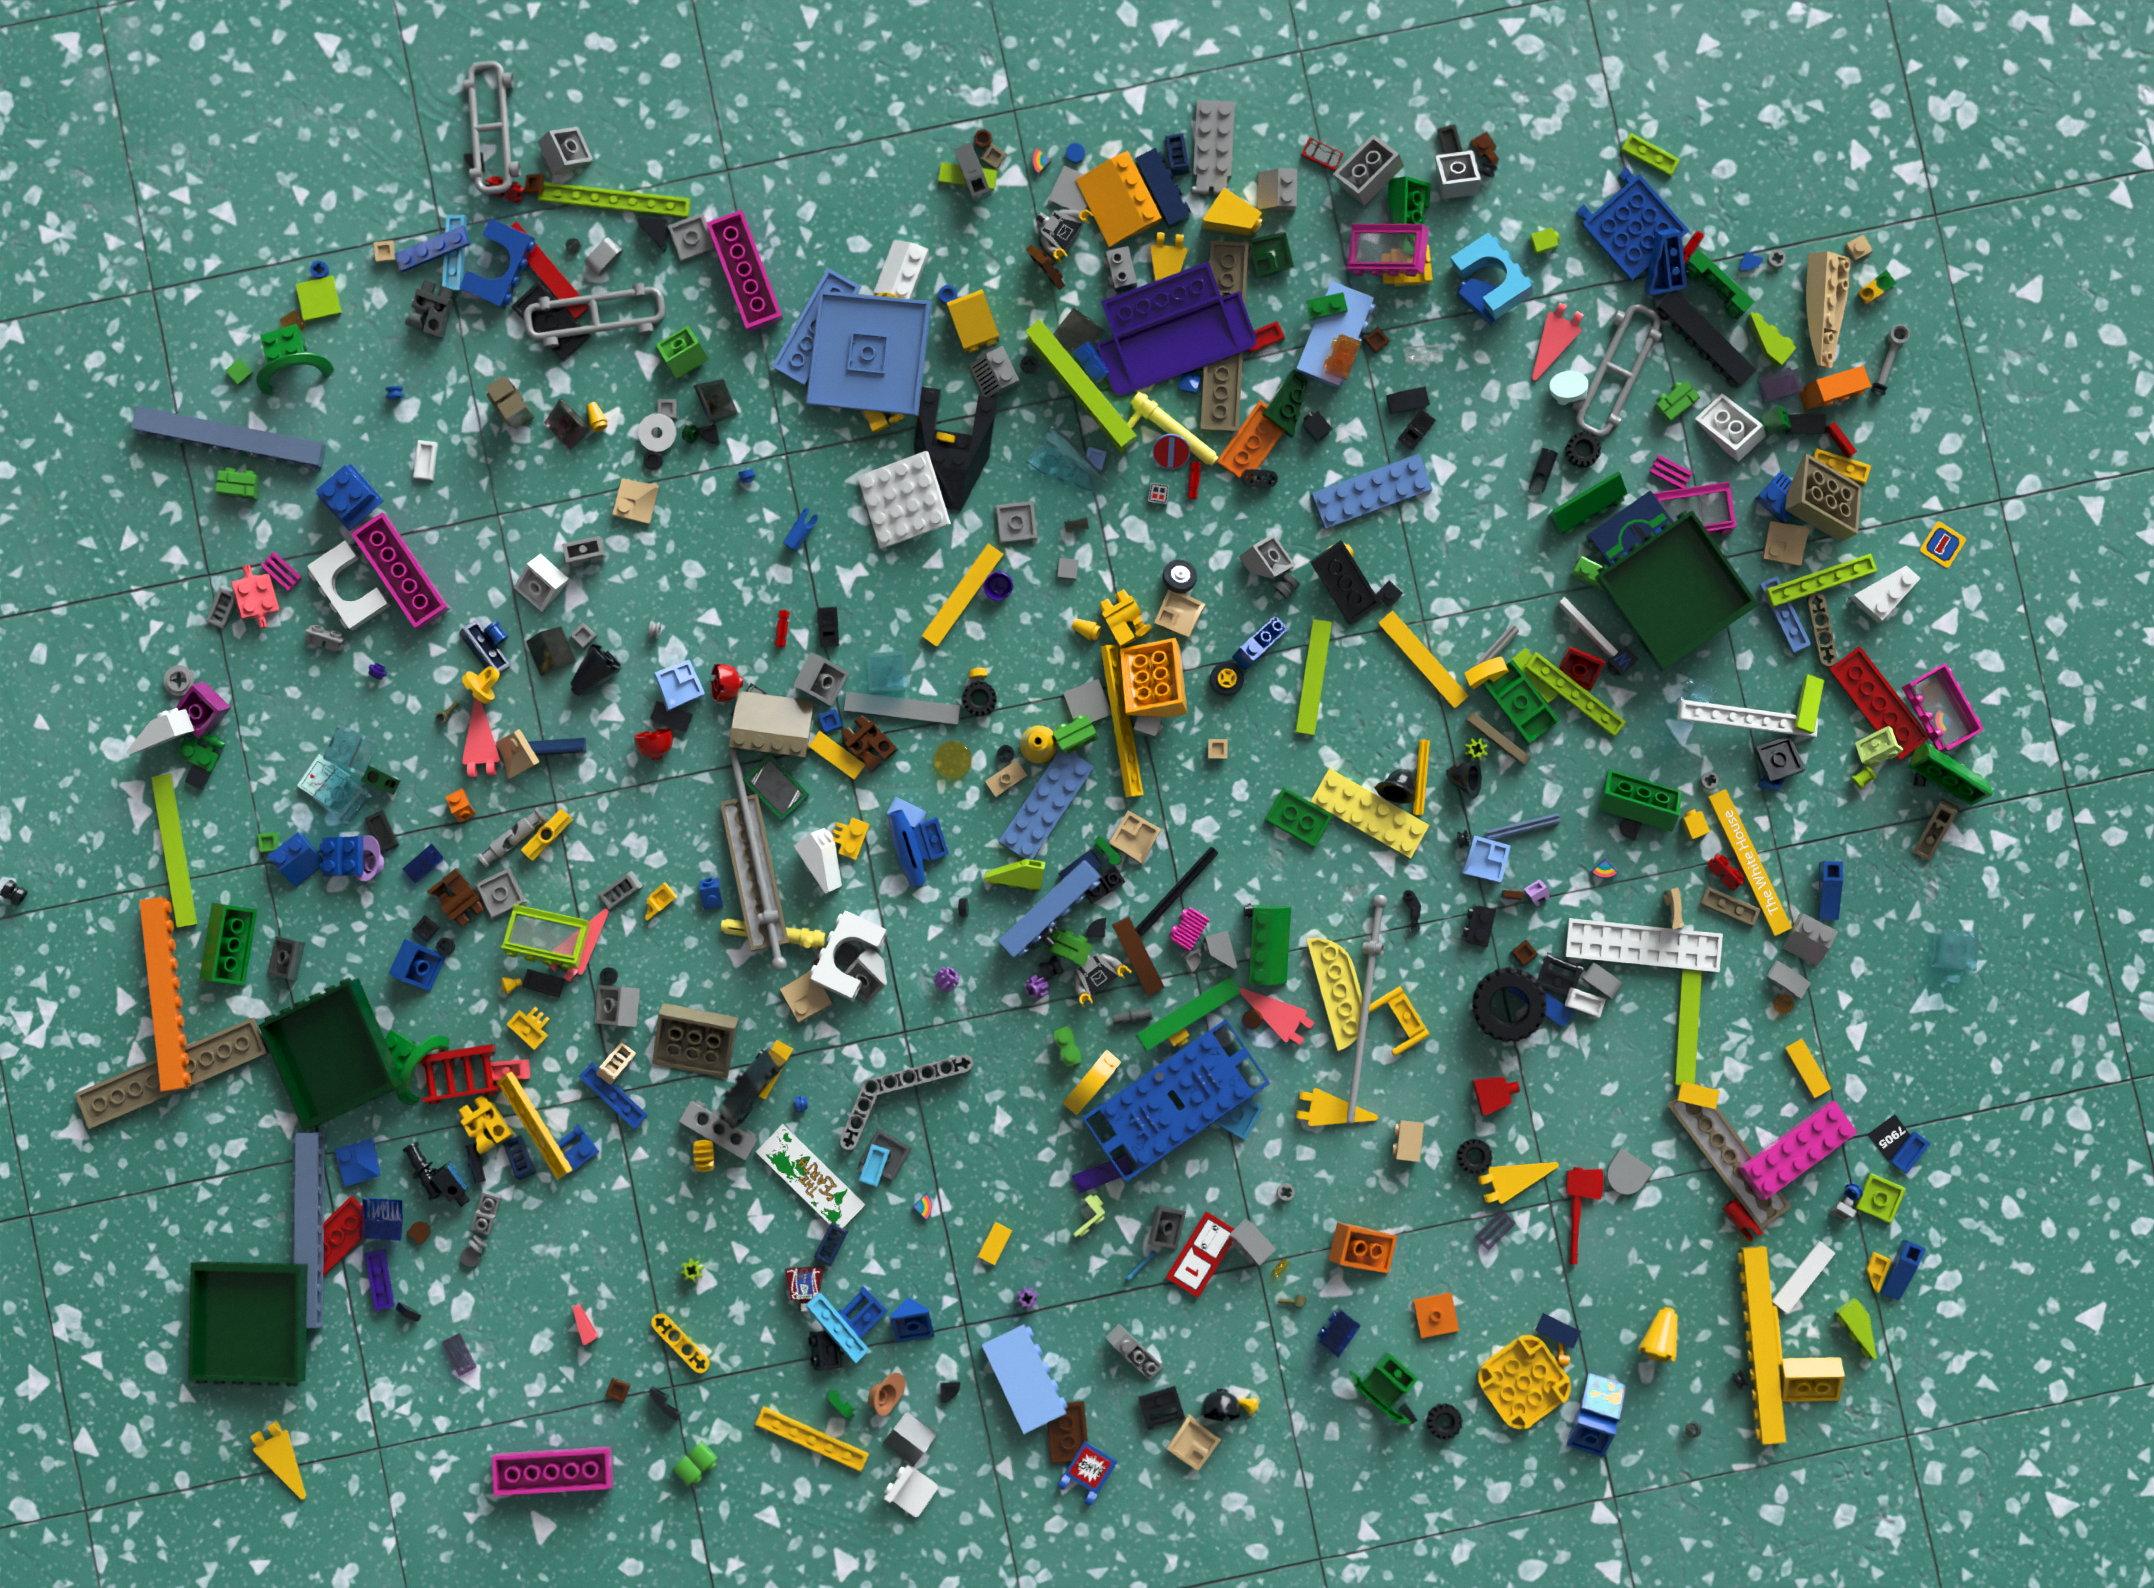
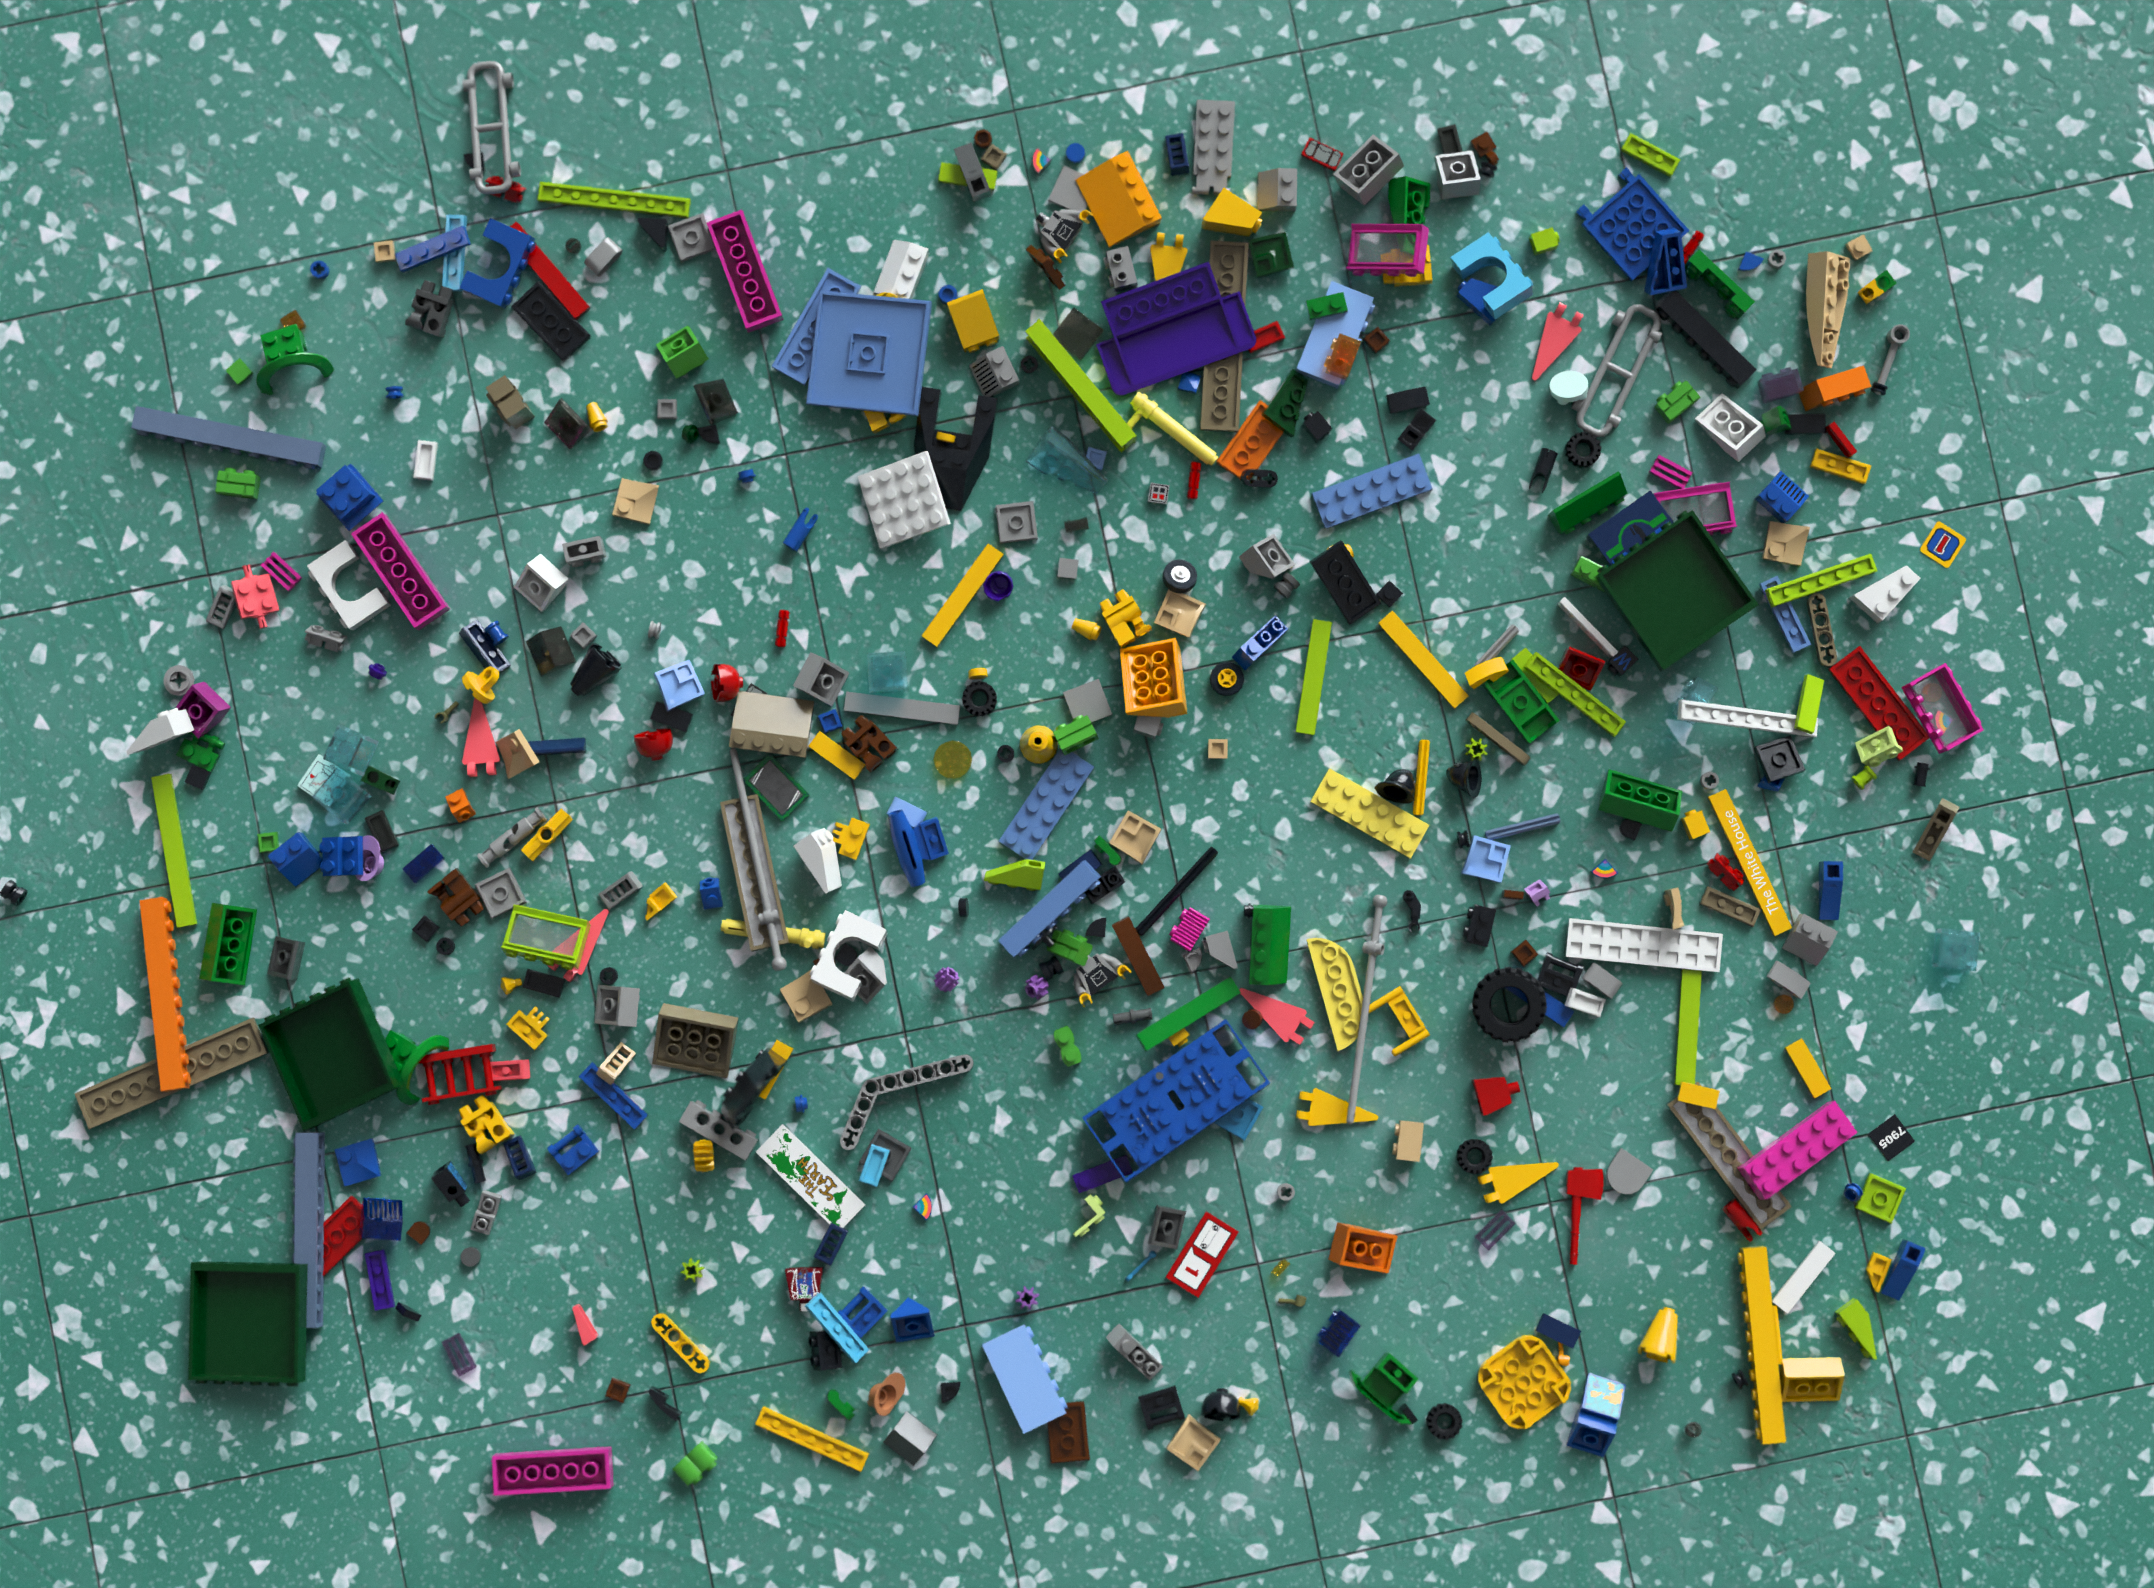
(280, 1457): yellow flag -> none
(318, 298): lime tile -> none
(417, 965): blue slope -> none
(422, 1170): black piece -> none
(477, 1243): light grey bush -> none
(534, 184): reddish brown tile -> none
(534, 1125): yellow plate -> none
(550, 338): light grey bar -> none
(564, 150): light grey slope -> none
(668, 432): white tile -> none
(828, 626): black slope -> none
(911, 1490): white bracket -> none
(994, 1243): yellow tile -> none
(1006, 778): tan plate -> none
(1090, 362): blue brick -> none
(1090, 1469): flag -> none
(1091, 1082): yellow arch -> none
(1121, 721): yellow plate -> none
(1162, 187): dark blue brick -> none
(1171, 451): red piece -> none
(1251, 1242): light grey brick -> none
(1299, 817): green tile -> none
(1423, 354): clear plate -> none
(1435, 1315): orange plate -> none
(1772, 344): lime slope -> none
(1825, 499): dark tan slope -> none
(1843, 1210): light grey tile -> none
(1910, 1152): blue tile -> none
(1950, 774): green slope -> none

